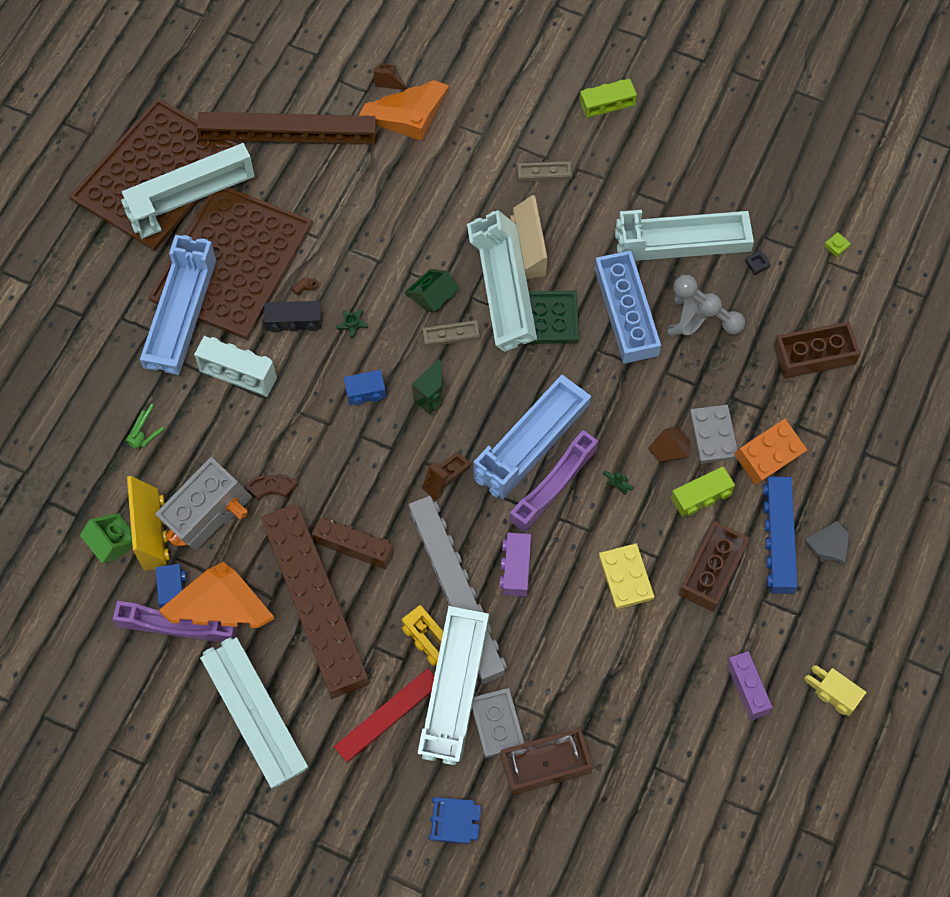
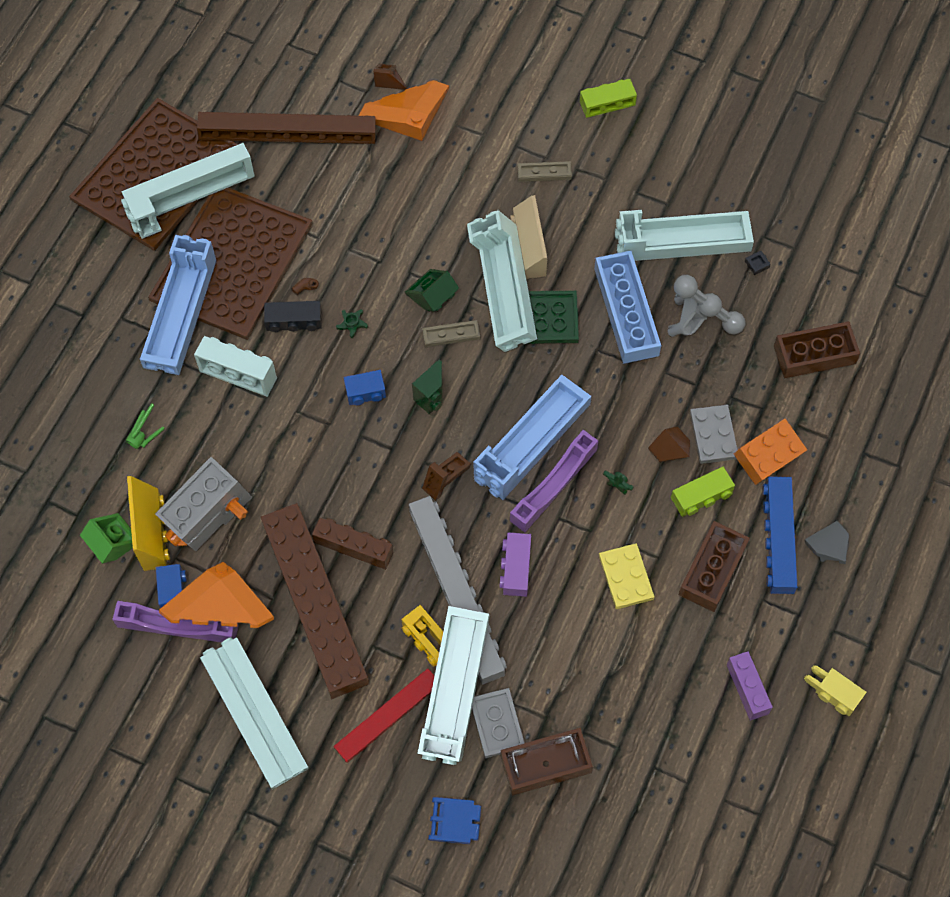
(271, 484): reddish brown tile -> none
(837, 244): lime plate -> none

